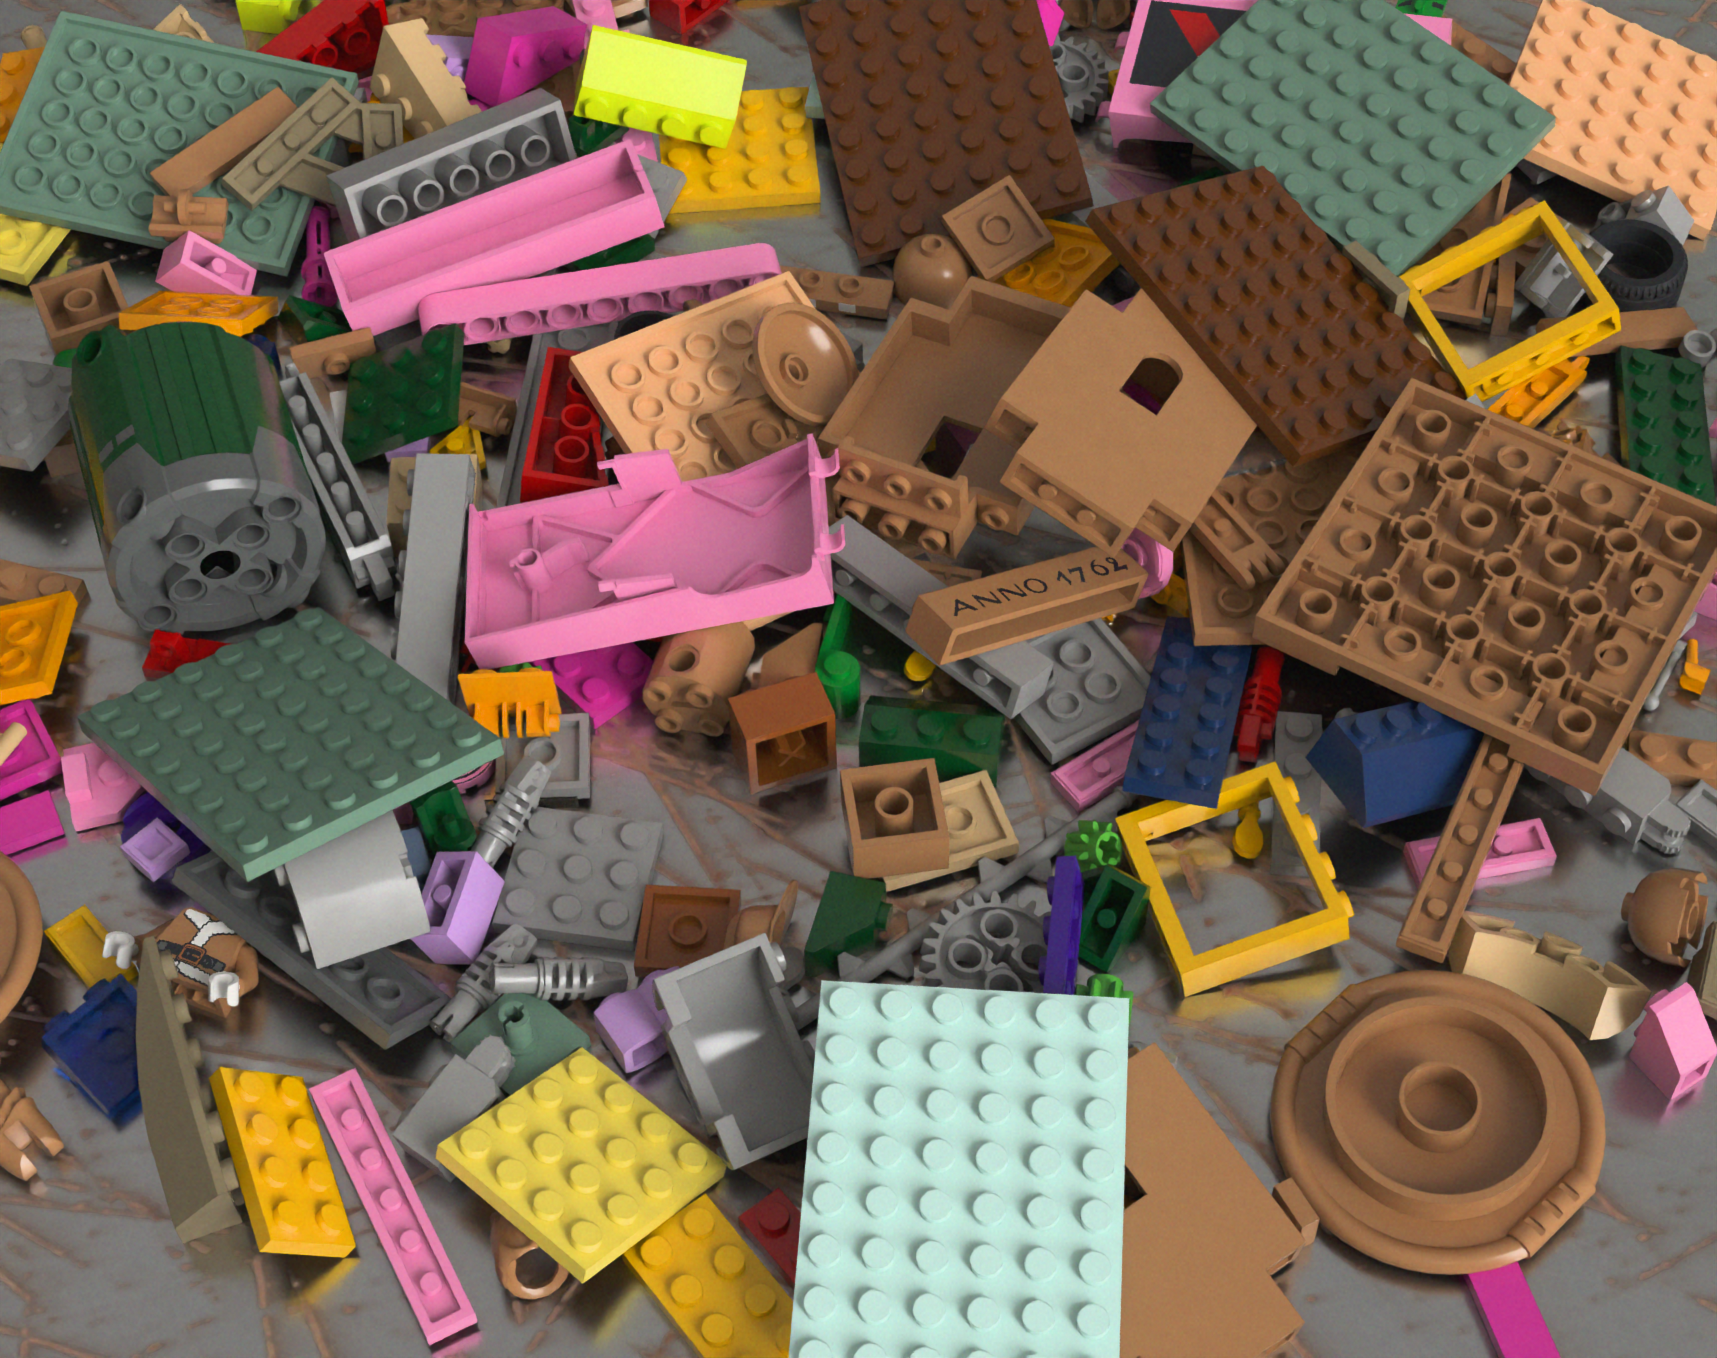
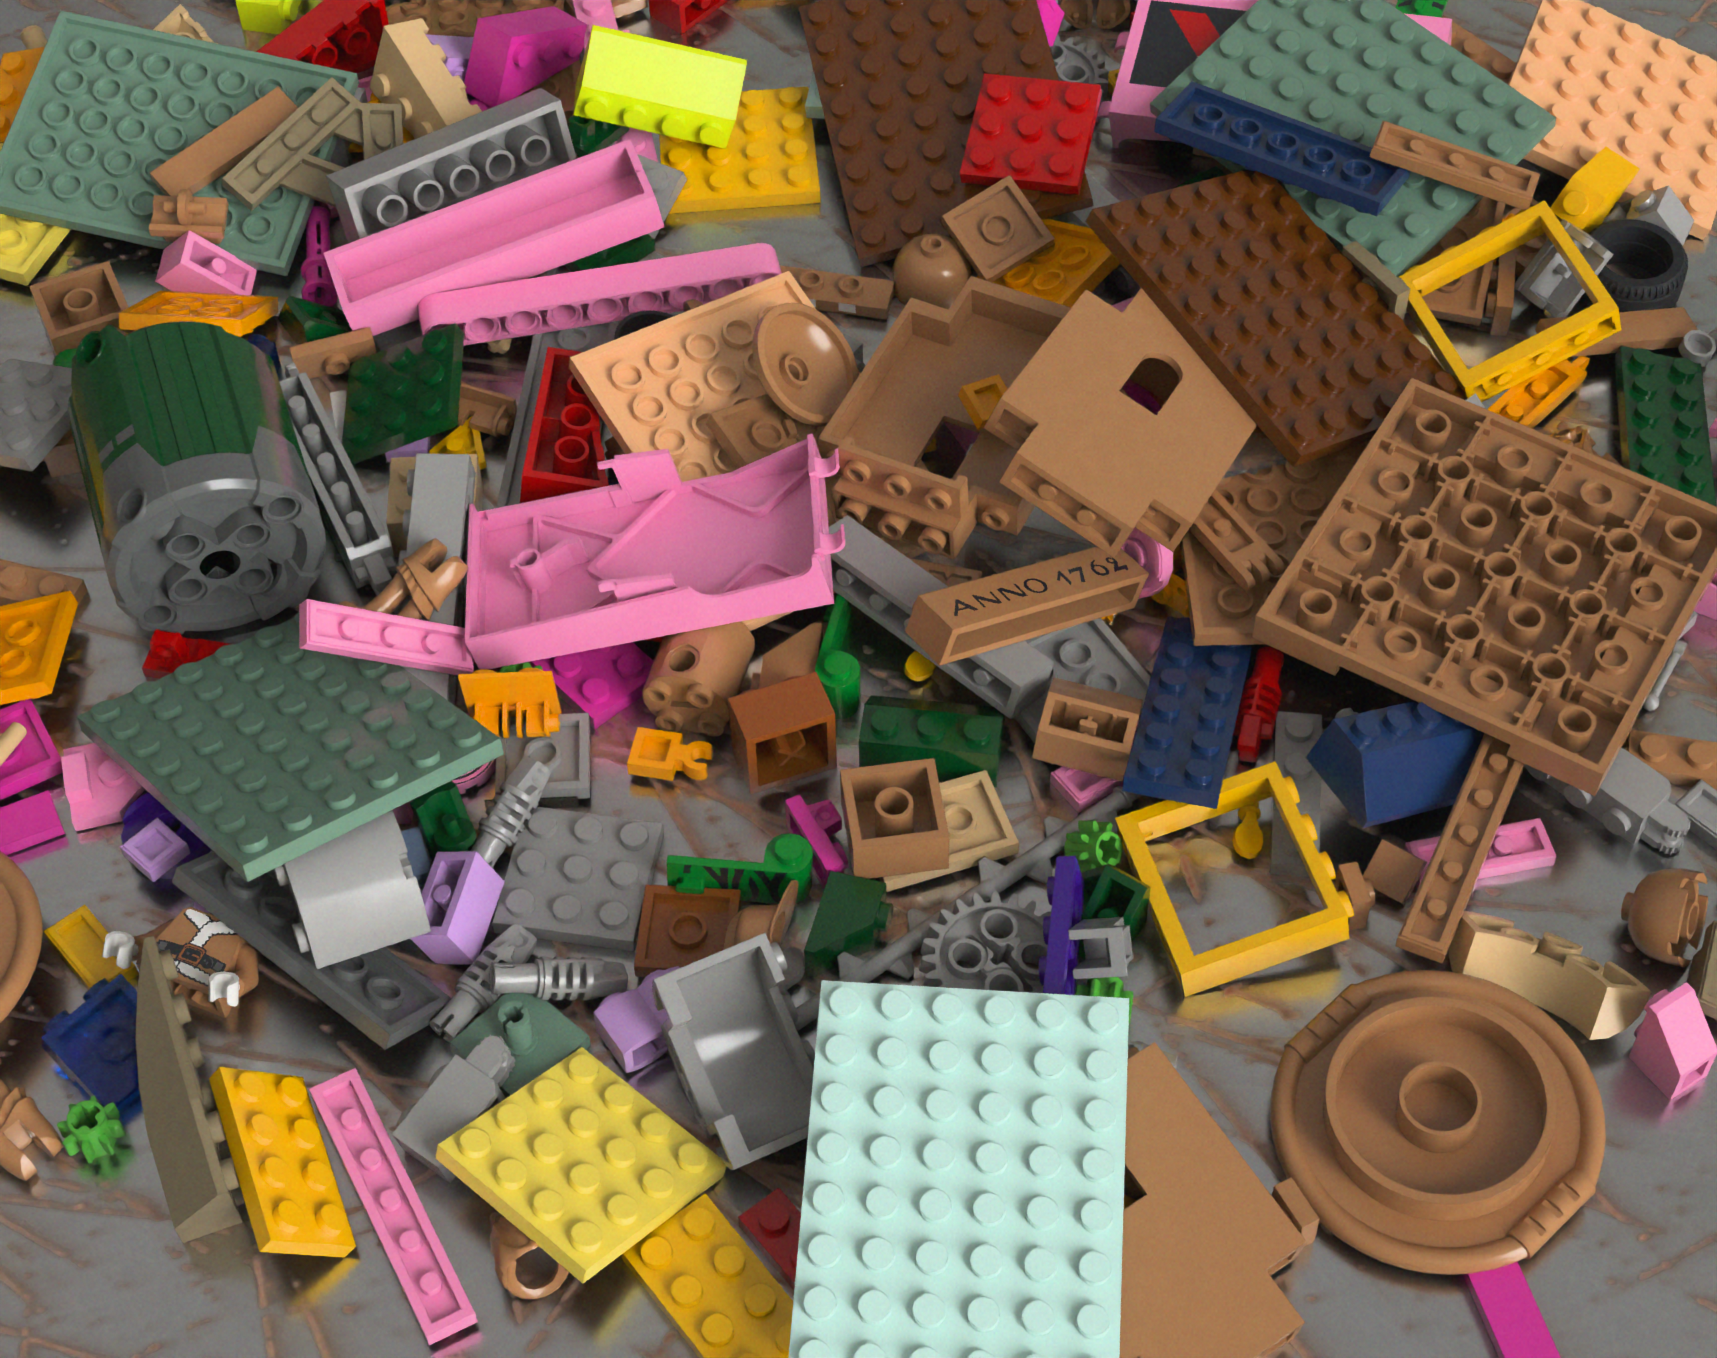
(91, 1129): none -> bright green gear
(383, 638): none -> bright pink tile
(416, 579): none -> medium nougat piece
(662, 753): none -> light orange plate
(785, 859): none -> green door
(816, 825): none -> dark pink hinge
(981, 398): none -> light orange plate
(1032, 132): none -> red plate
(1087, 729): none -> medium nougat slope
(1105, 945): none -> light grey window
(1280, 148): none -> dark blue plate
(1359, 892): none -> medium nougat plate
(1394, 871): none -> medium nougat tile
(1455, 165): none -> medium nougat tile
(1594, 190): none -> yellow slope
(1693, 676): light orange hand -> none

